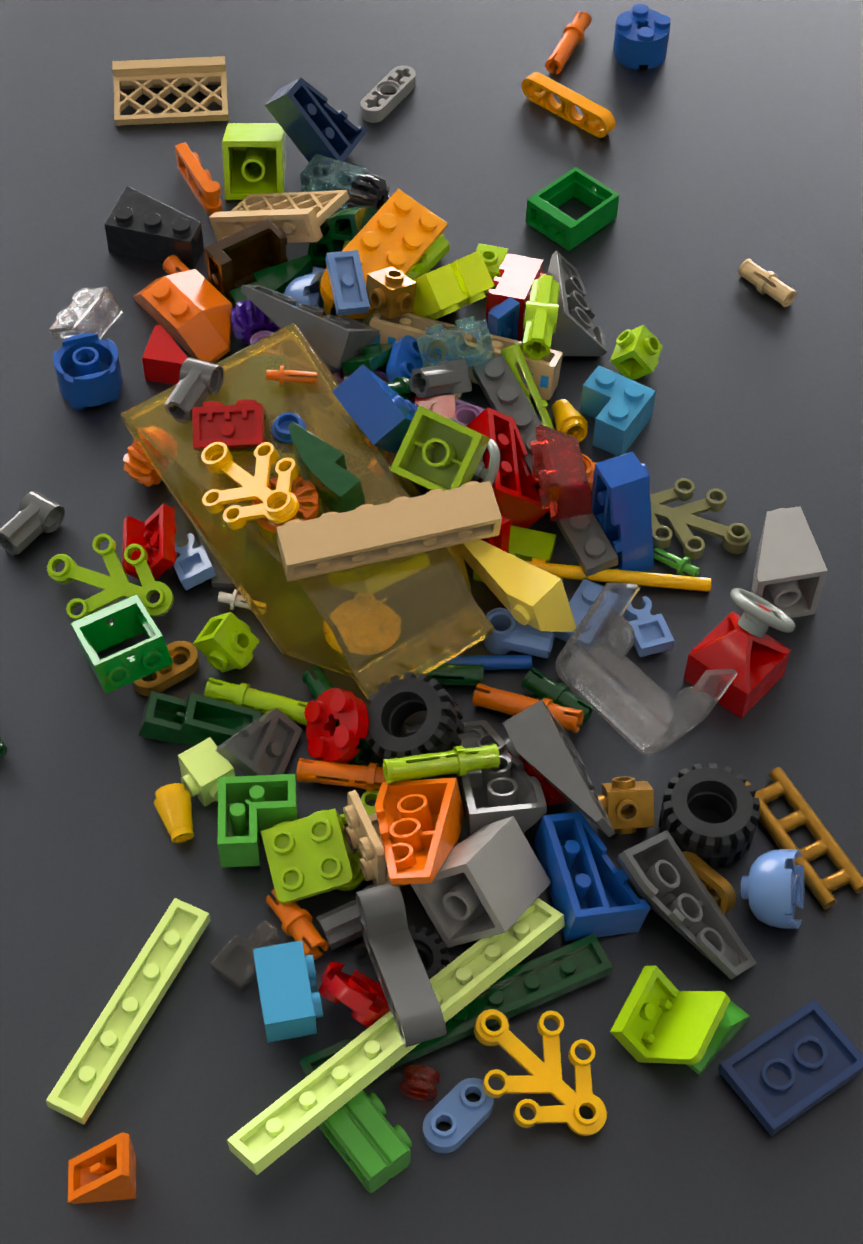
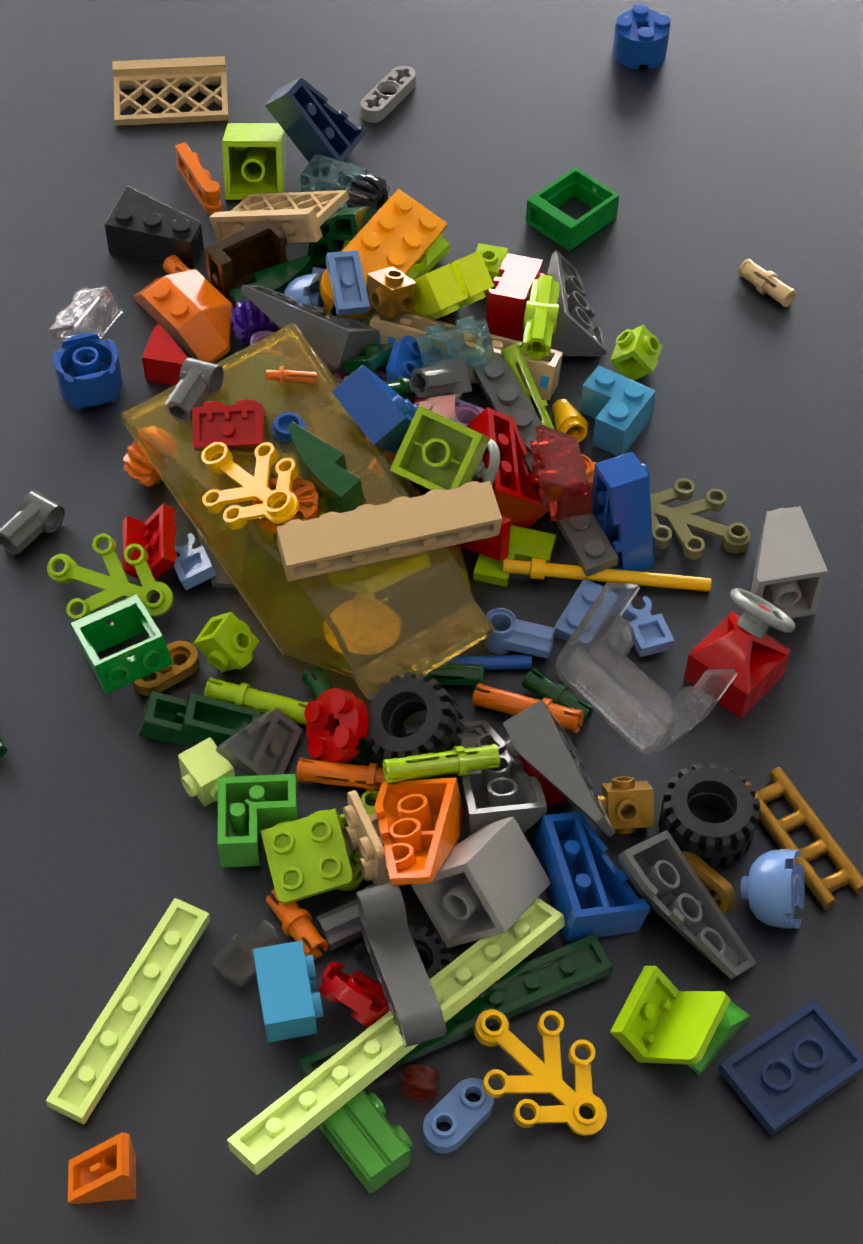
(175, 810): yellow cone -> none
(233, 599): white piece -> none
(504, 319): blue plate -> none
(524, 589): light yellow wedge -> none
(572, 37): orange pin -> none
(595, 118): light orange beam -> none
(682, 565): bright green piece -> none

